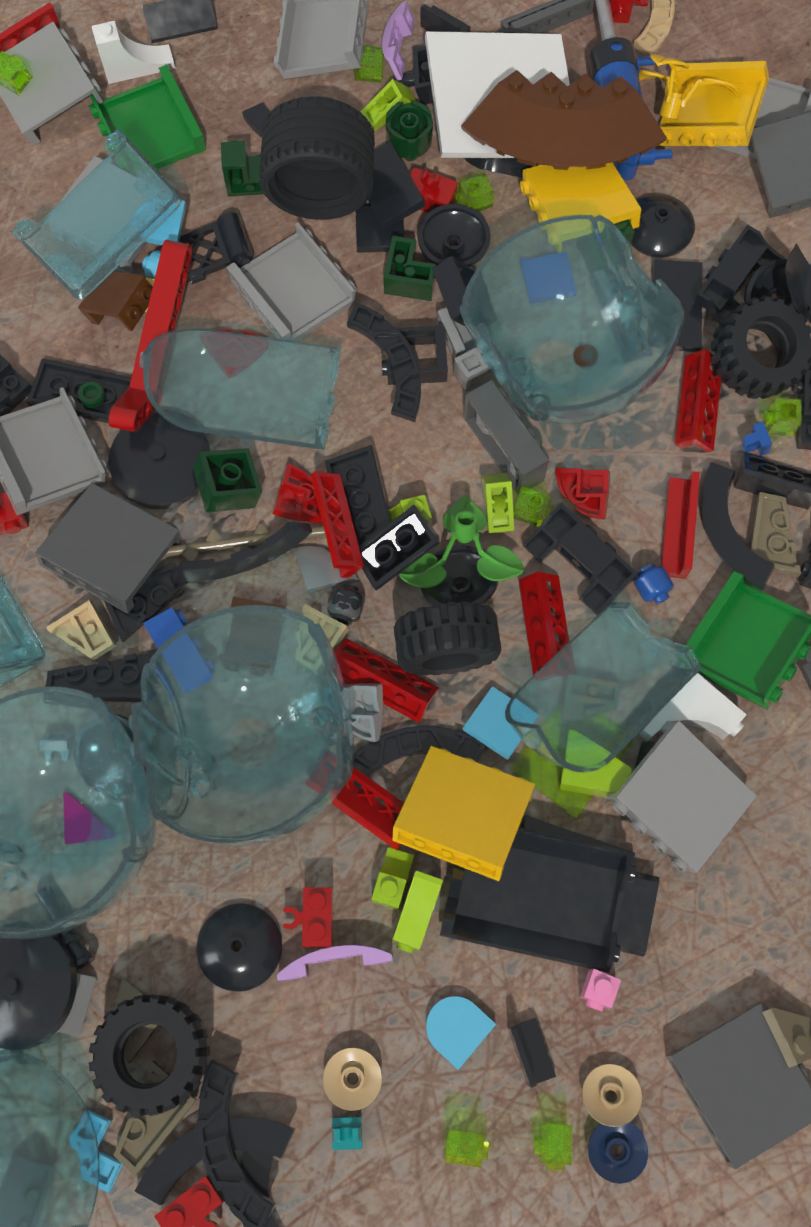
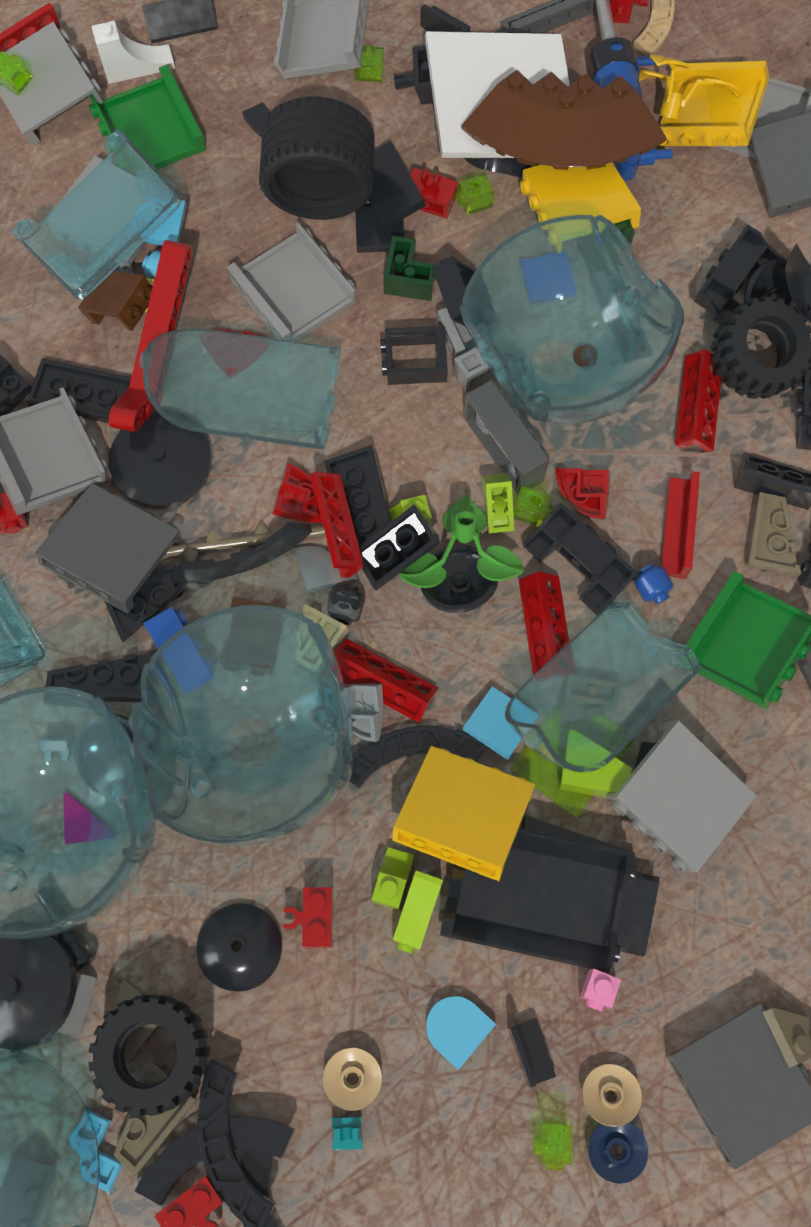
(84, 631): tan wing -> none
(91, 394): dark green tile -> none
(227, 480): dark green brick -> none
(231, 242): black piece -> none
(240, 170): dark green brick -> none
(298, 968): lavender slope -> none
(365, 810): red fence -> none
(379, 106): lime arch -> none
(398, 27): lavender slope -> none
(398, 354): black tile -> none
(409, 129): dark green brick -> none
(447, 638): black tyre -> none
(454, 226): black dish -> none
(465, 1147): clear neon green brick -> none
(663, 235): black dish -> none
(685, 282): black tile -> none
(699, 706): white arch -> none
(722, 533): black tile -> none
(757, 440): blue tile -> none
(783, 417): clear neon green brick -> none

